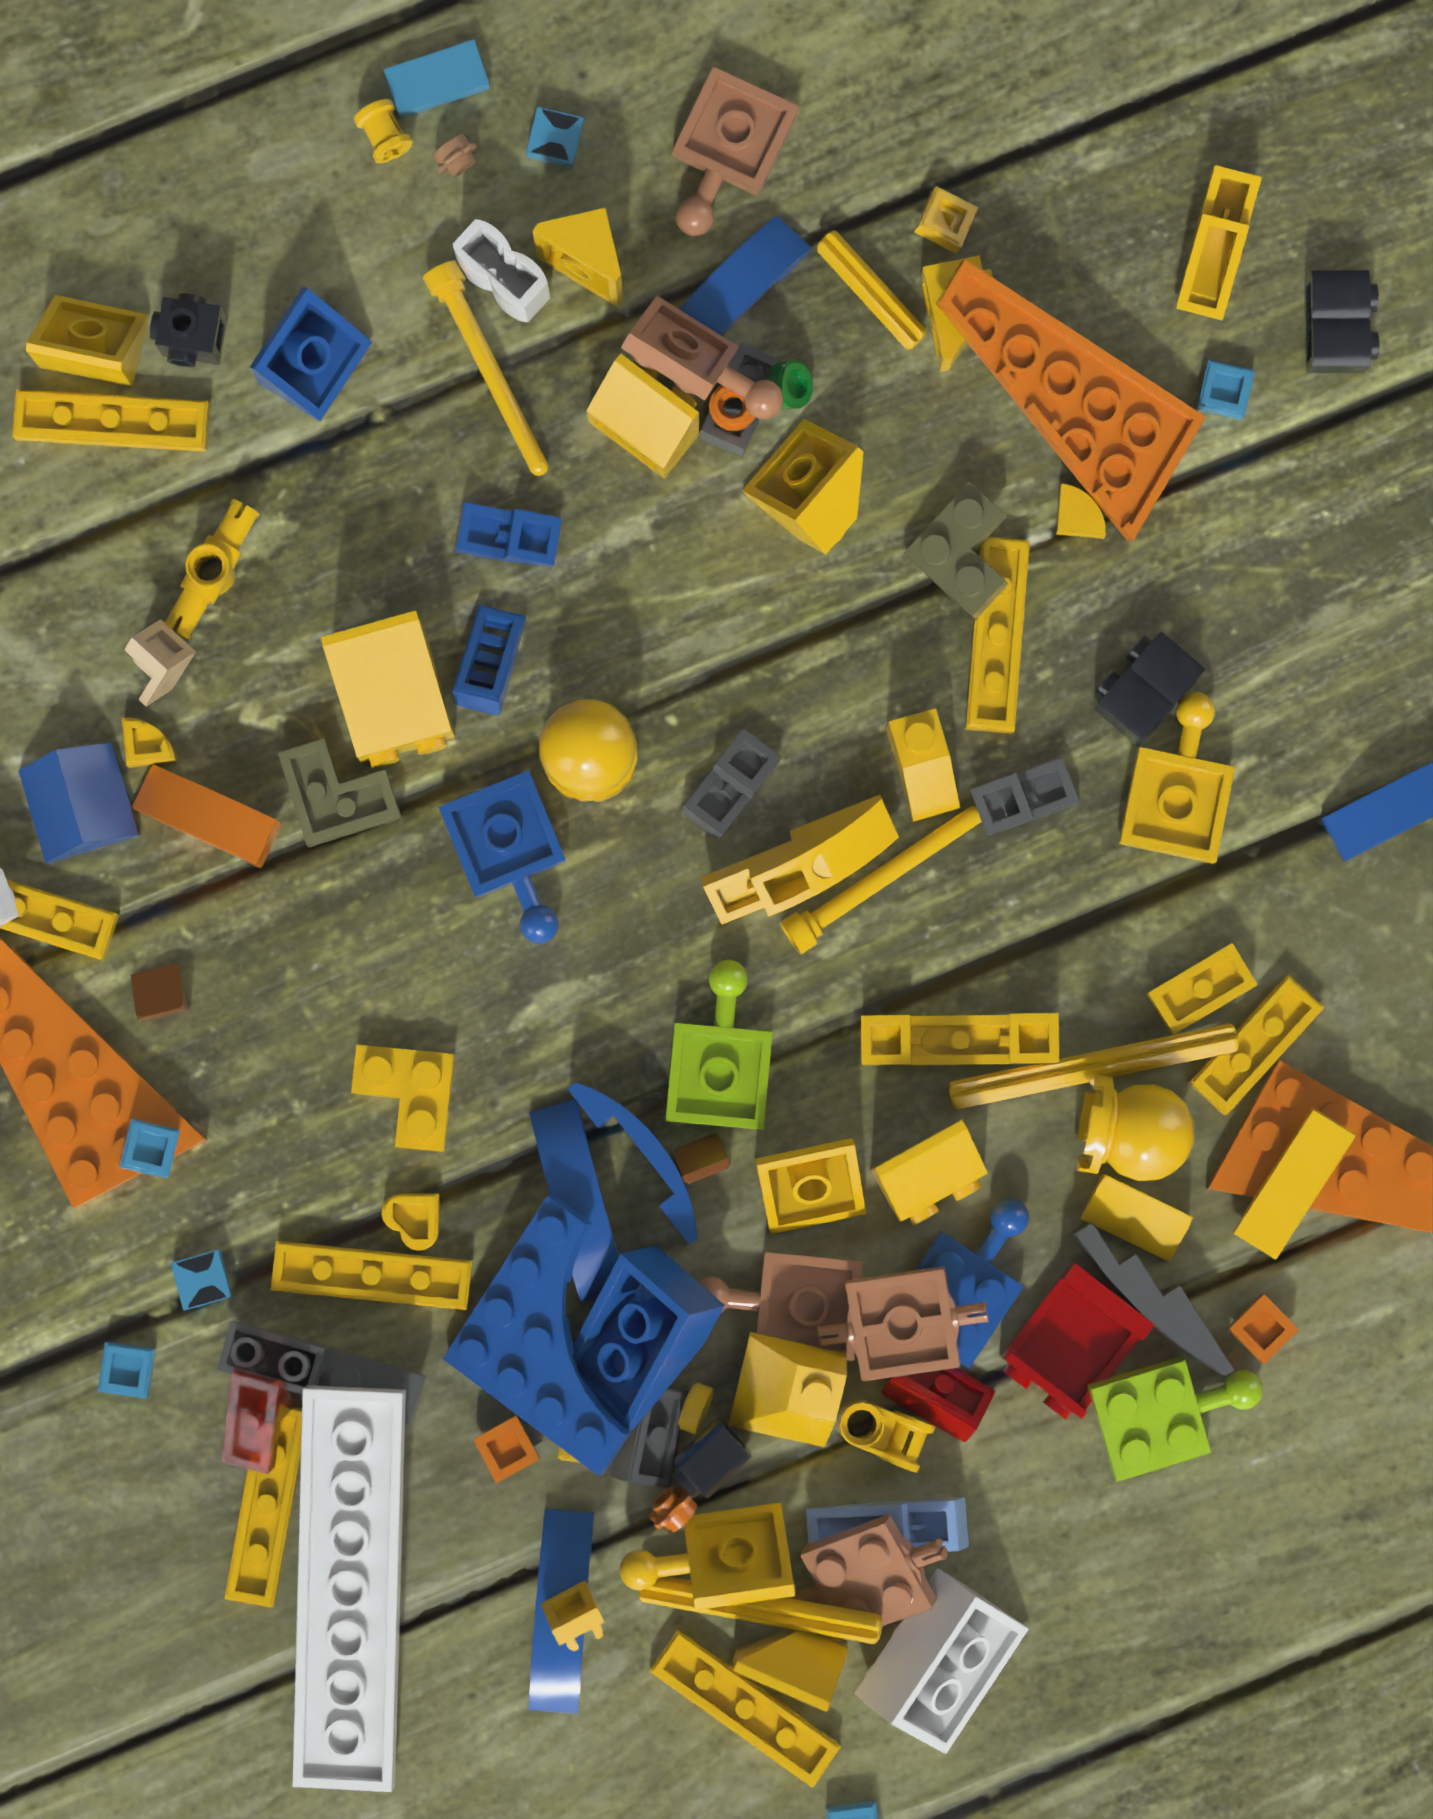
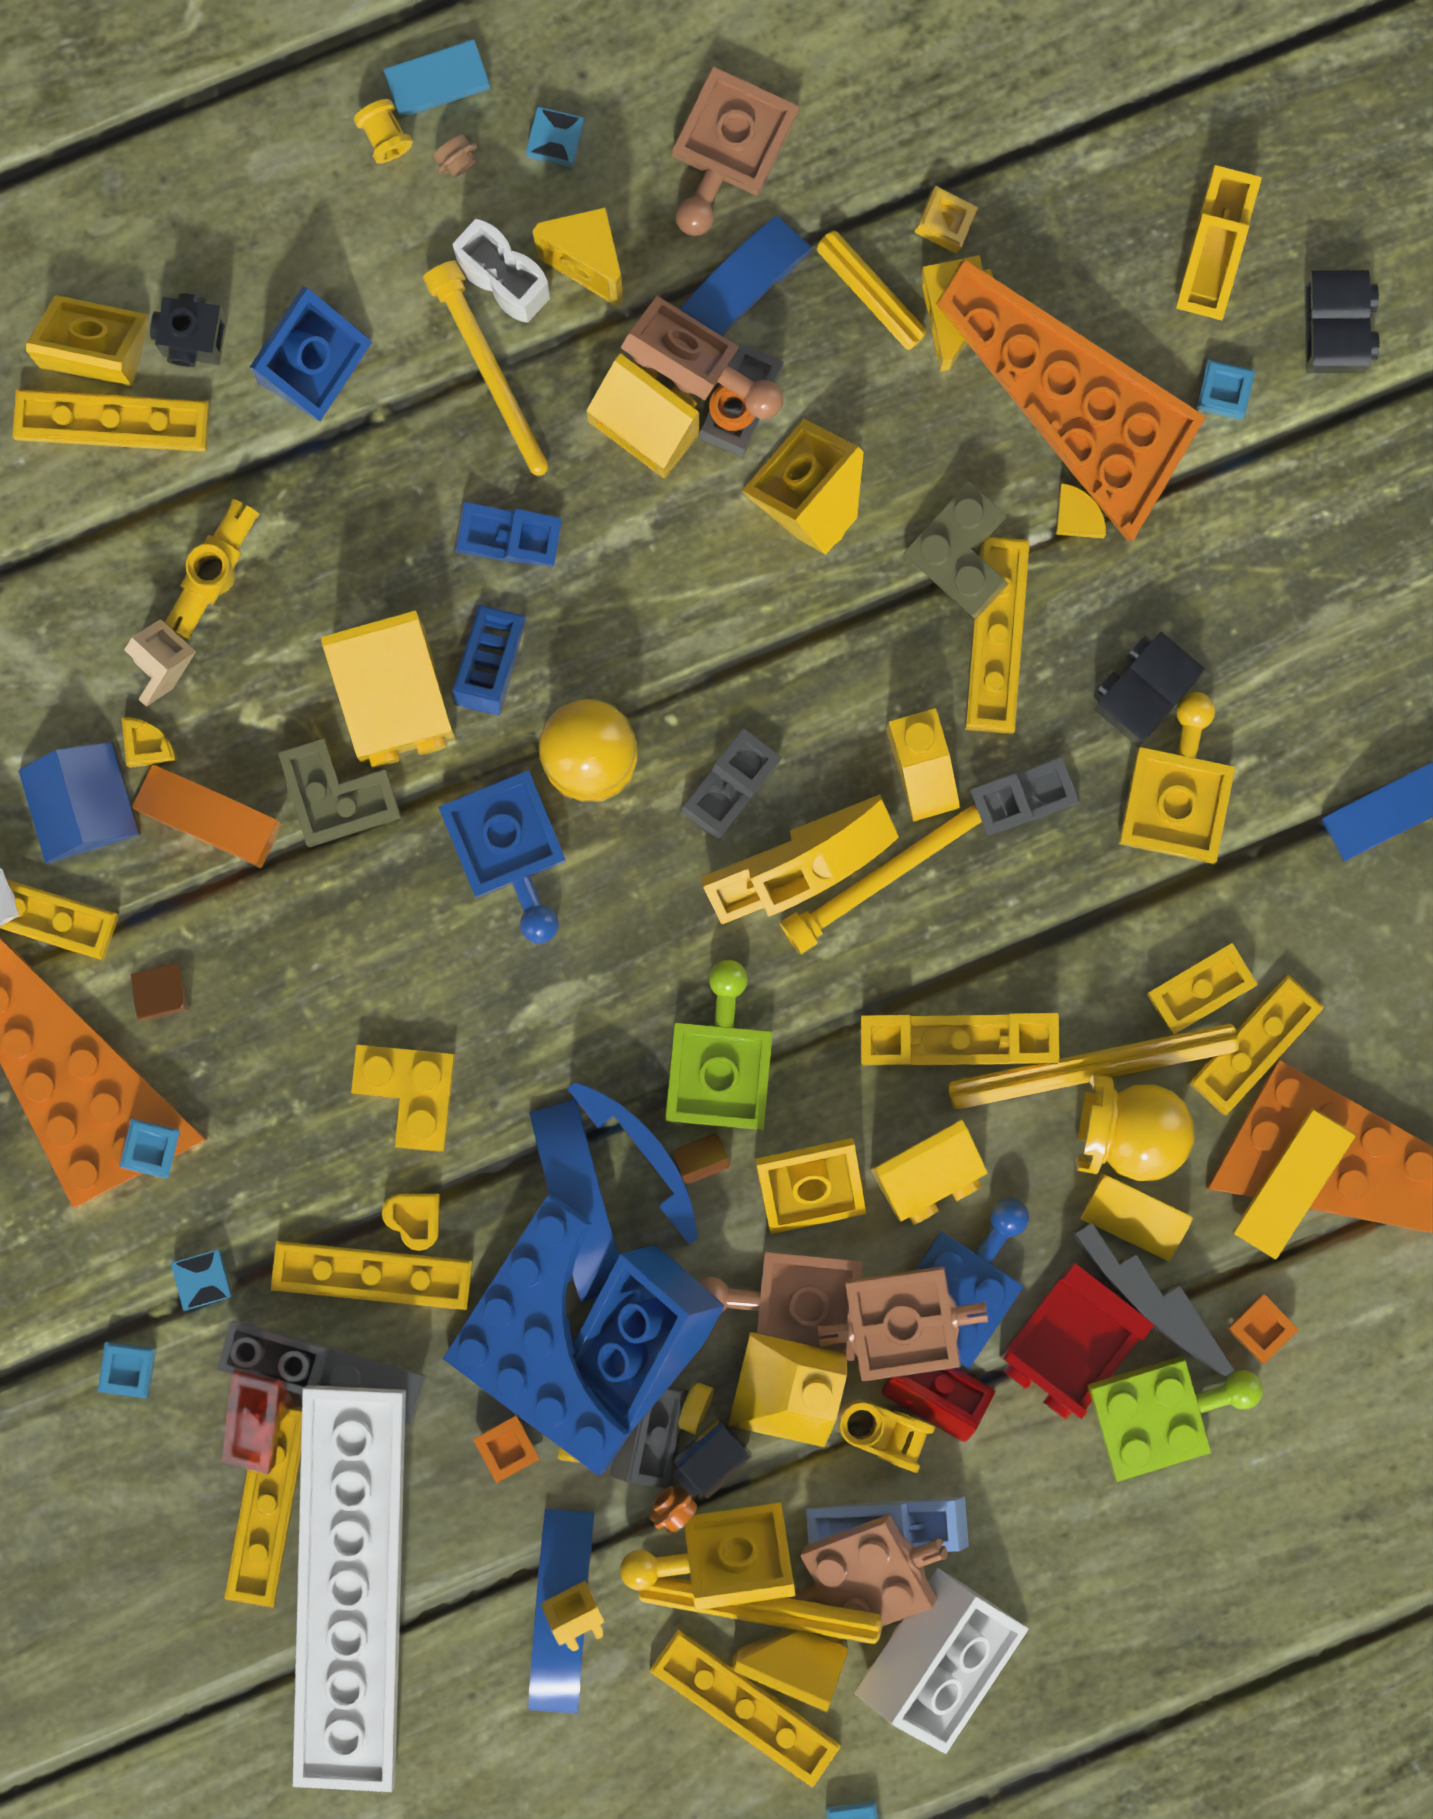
(794, 381): green tile -> none

